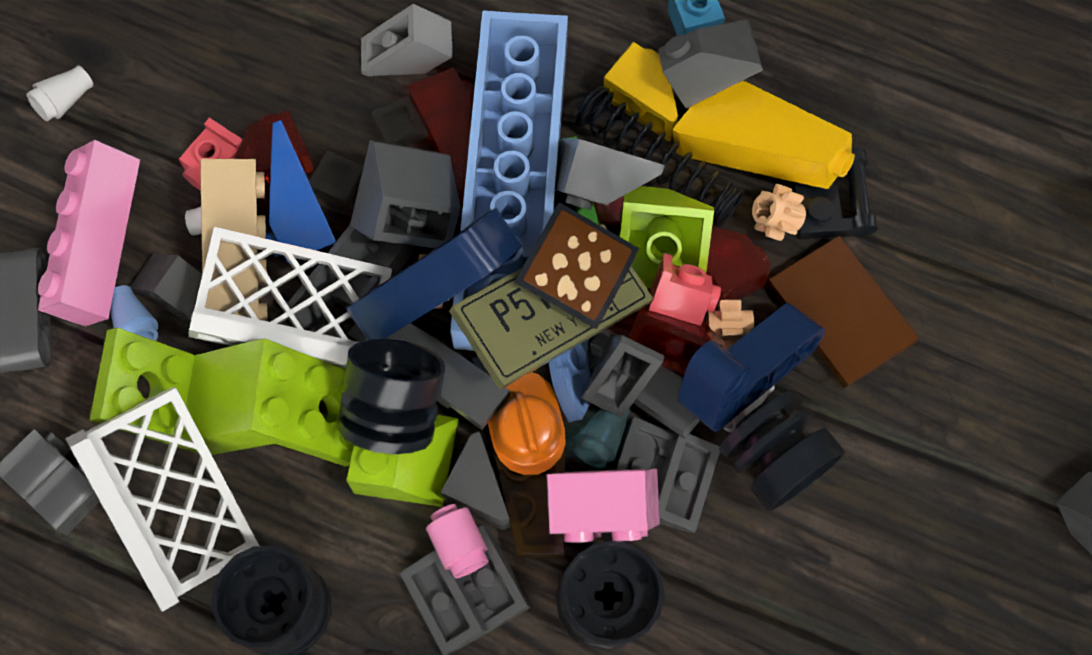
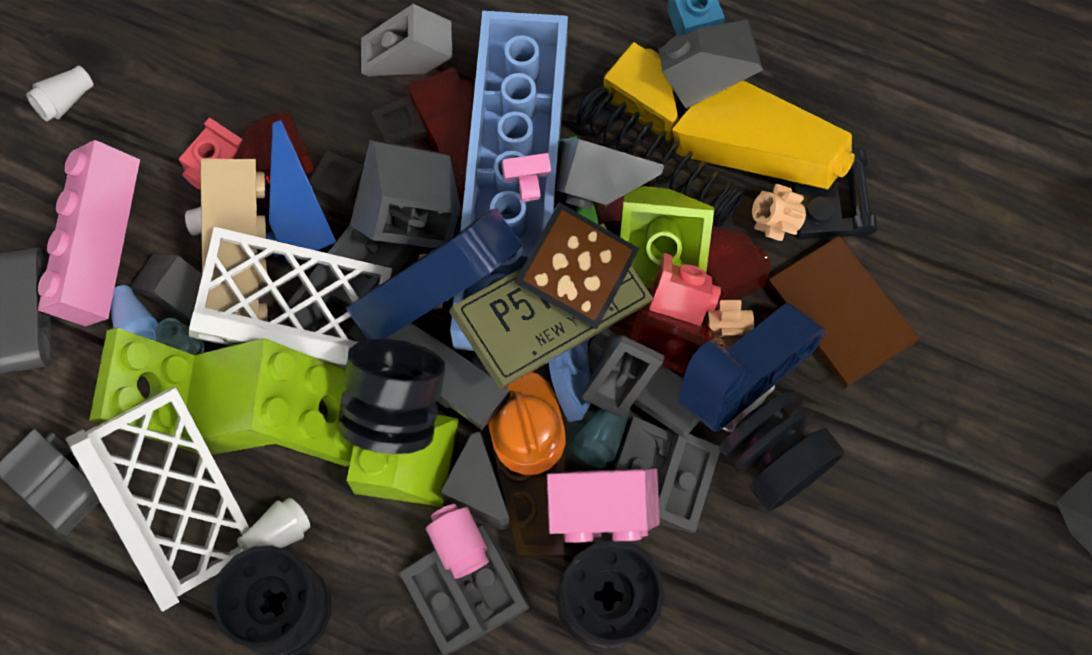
(176, 335): none -> clear light blue cone
(278, 526): none -> white cone
(527, 171): none -> bright pink tile

